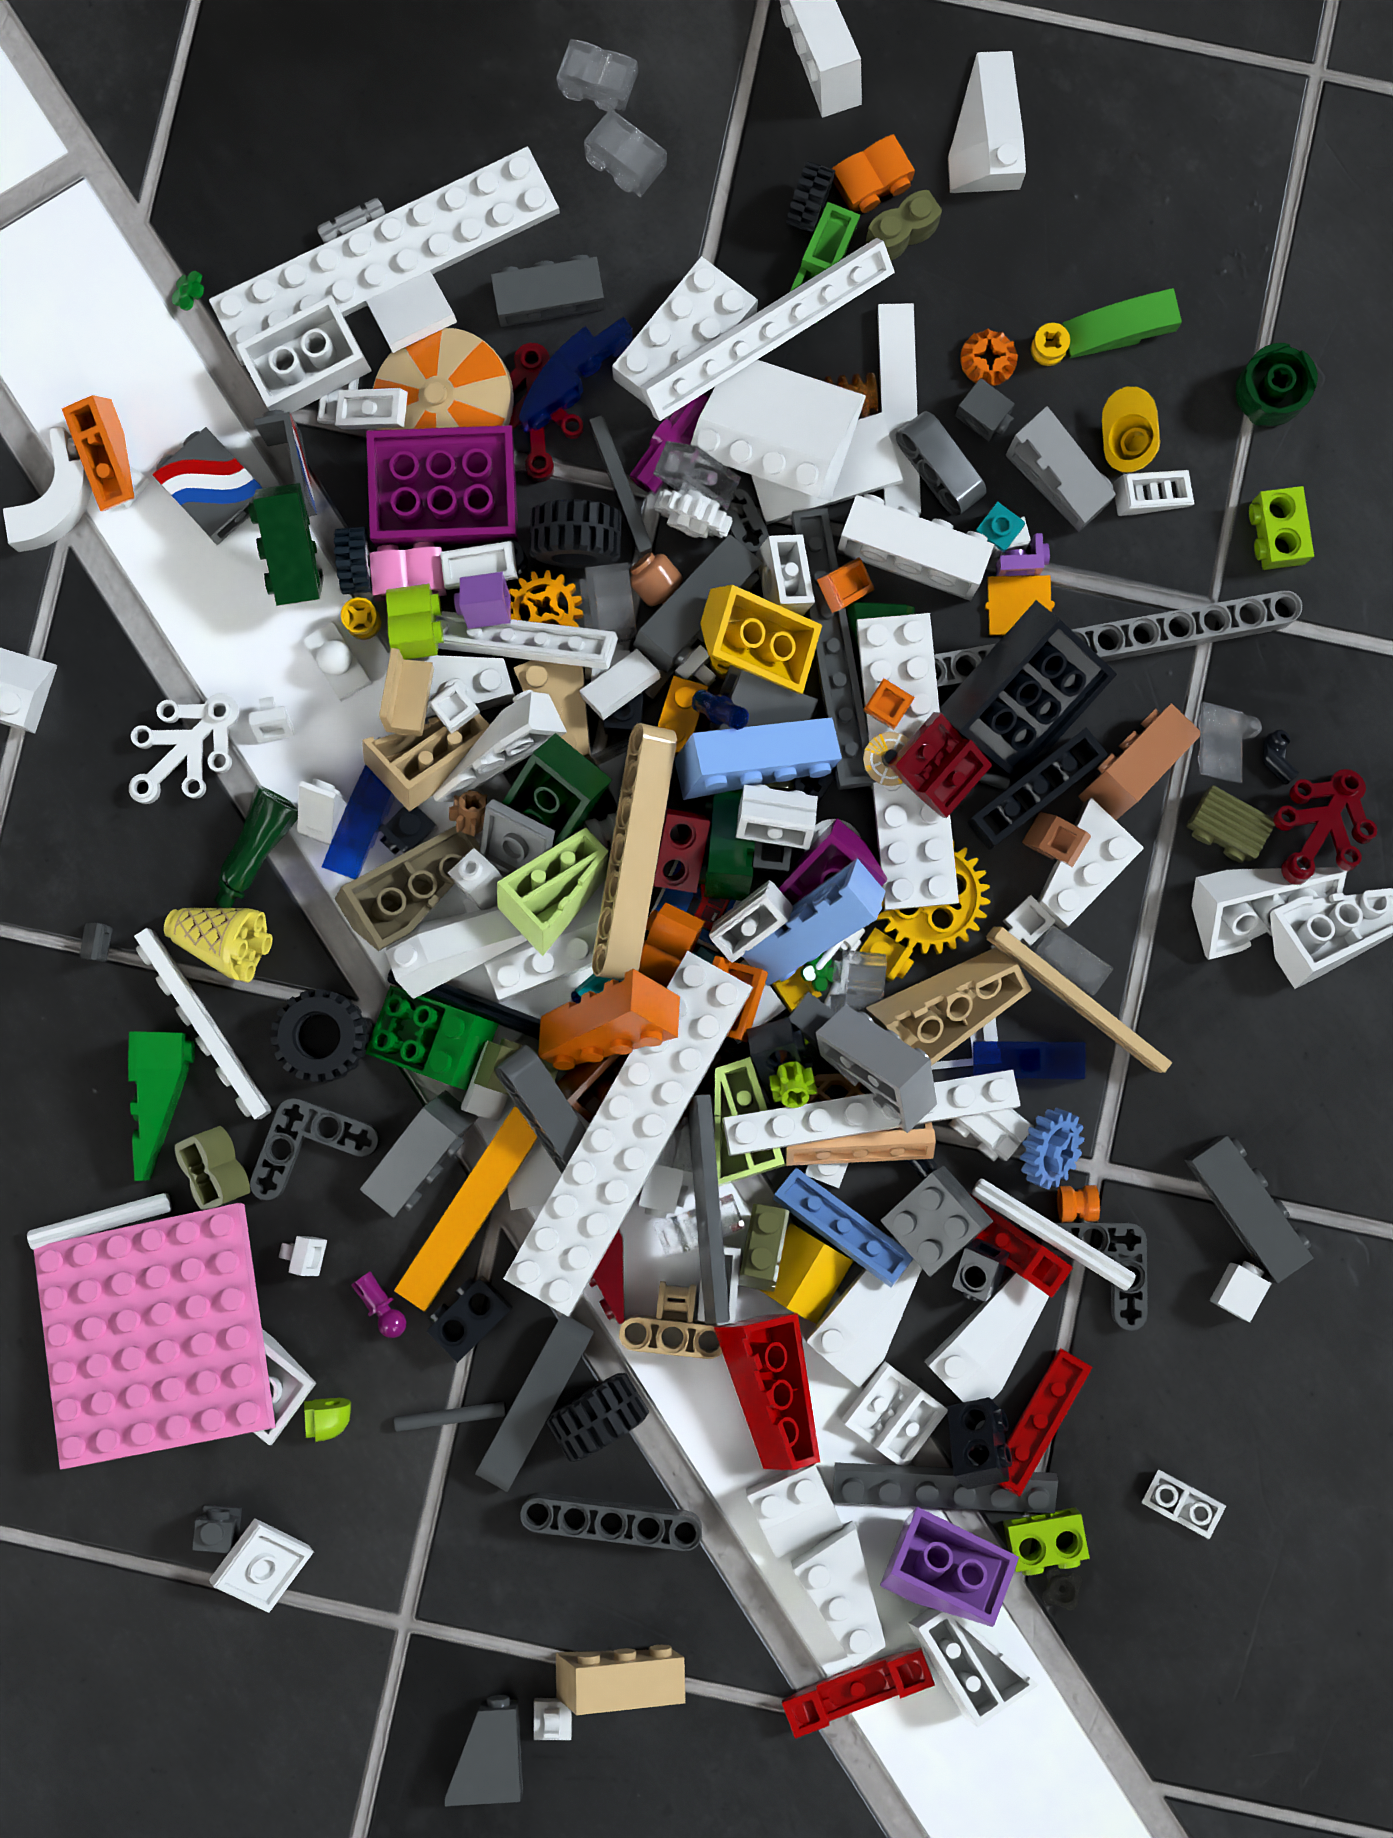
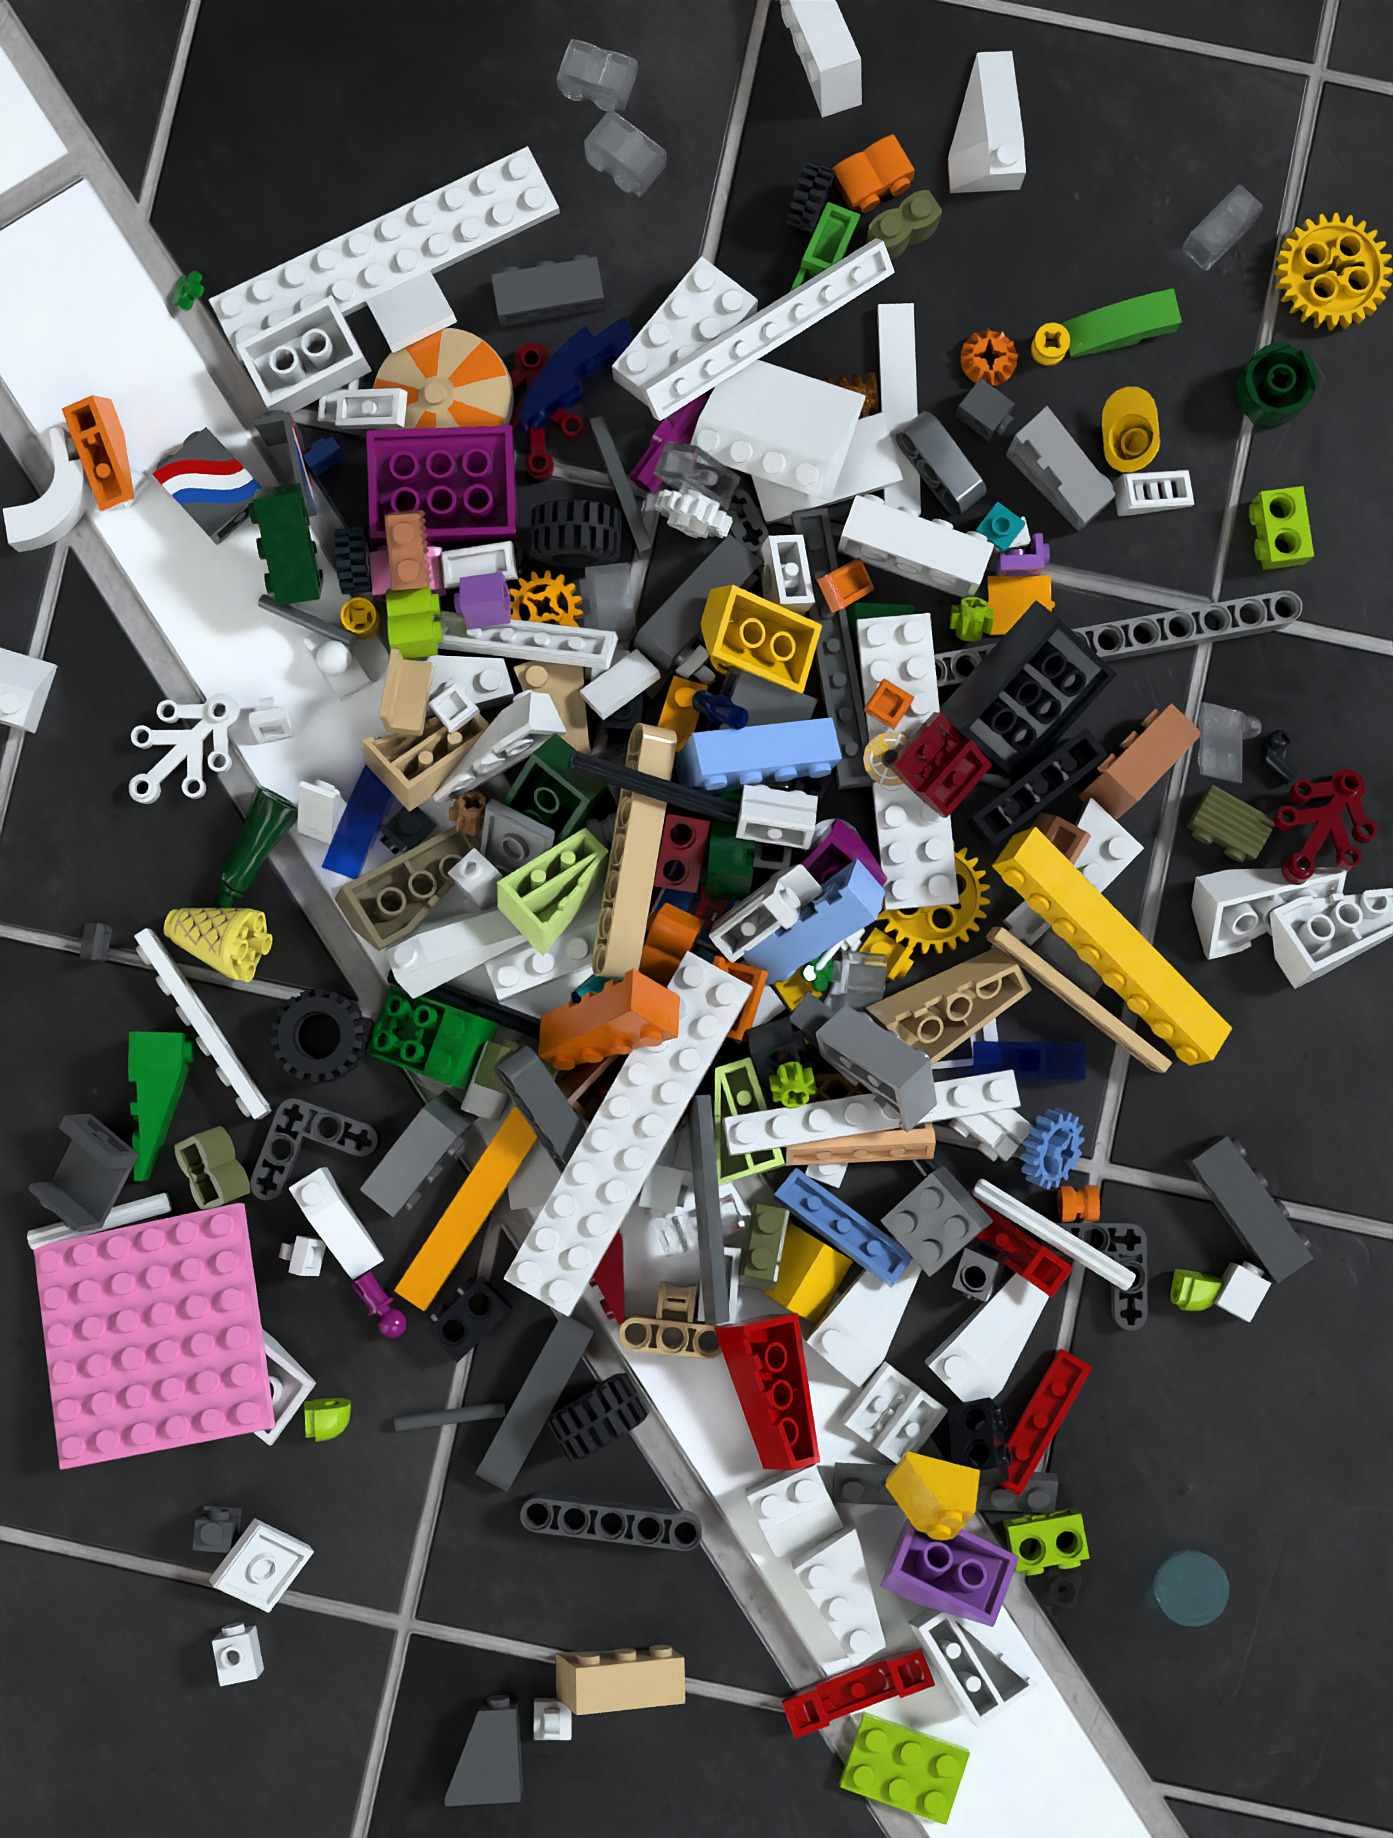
(88, 1174): none -> dark grey panel
(237, 1654): none -> white brick
(308, 621): none -> dark grey bar
(323, 455): none -> dark blue plate
(336, 1222): none -> white slope
(351, 220): light grey axle -> none
(407, 549): none -> nougat brick
(653, 787): none -> black axle
(655, 578): nougat head -> none
(789, 892): none -> white slope
(904, 1768): none -> lime plate
(934, 1494): none -> yellow slope
(971, 619): none -> lime gear
(1112, 946): none -> yellow brick
(1183, 1504): white slope -> none
(1191, 1588): none -> clear light blue tile
(1194, 1290): none -> lime piece
(1222, 227): none -> clear brick
(1324, 242): none -> yellow gear

